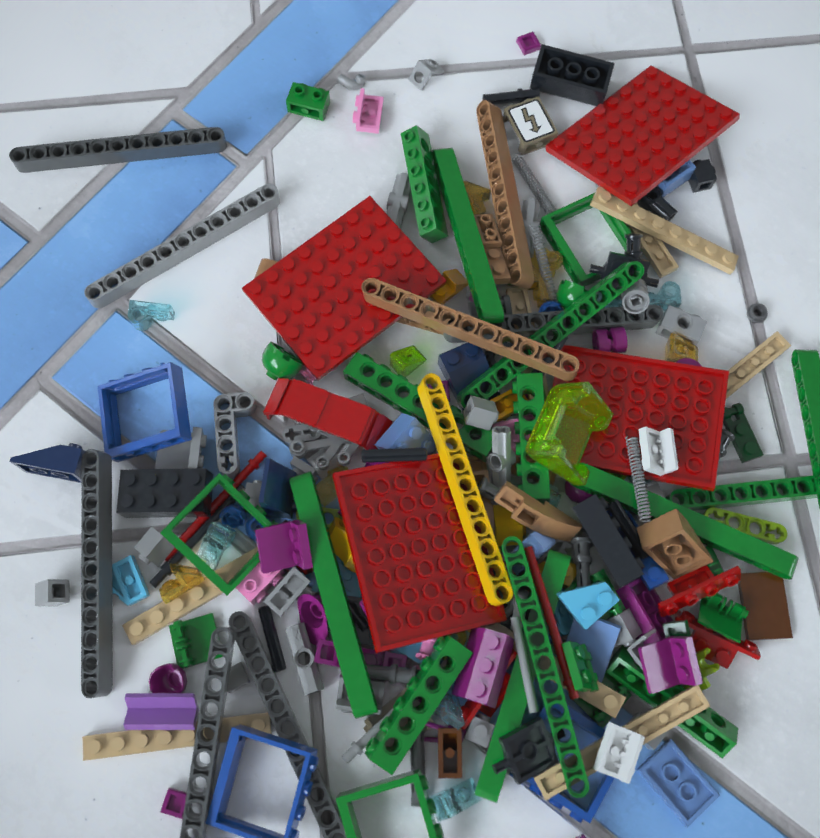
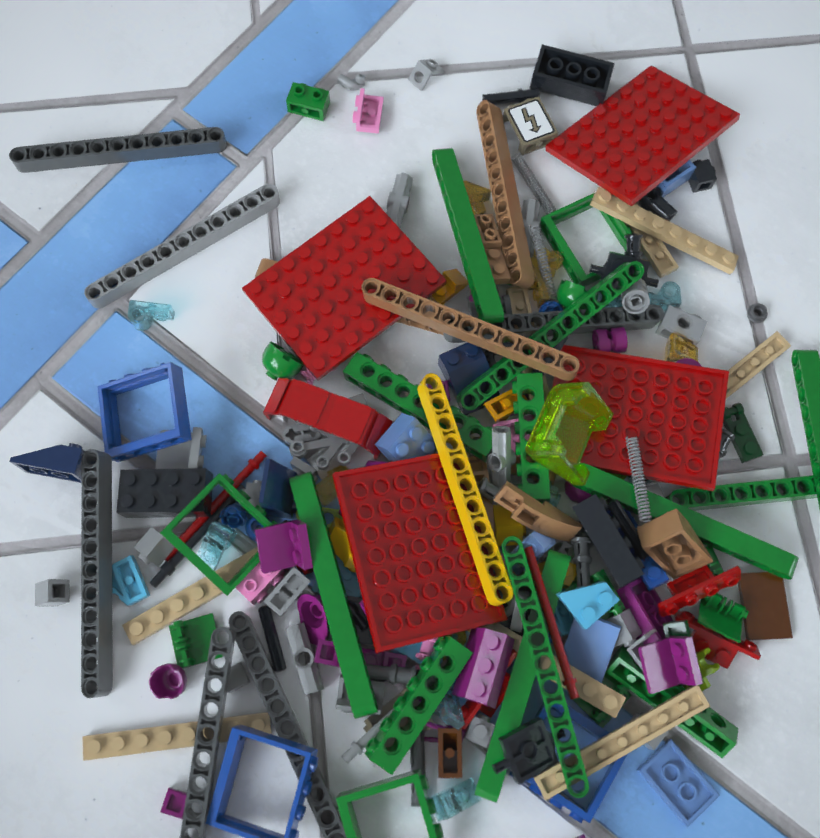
(161, 711): medium lavender panel -> none
(186, 579): clear yellow slope -> none
(230, 435): light grey beam -> none
(394, 455): black axle -> none
(406, 360): clear neon green slope -> none
(424, 184): green brick -> none
(480, 413): light grey brick -> none
(524, 665): light grey bar -> none
(528, 43): magenta tile -> none
(580, 667): green plate -> none
(619, 752): white bracket -> none
(658, 450): white bracket -> none
(744, 525): lime beam -> none

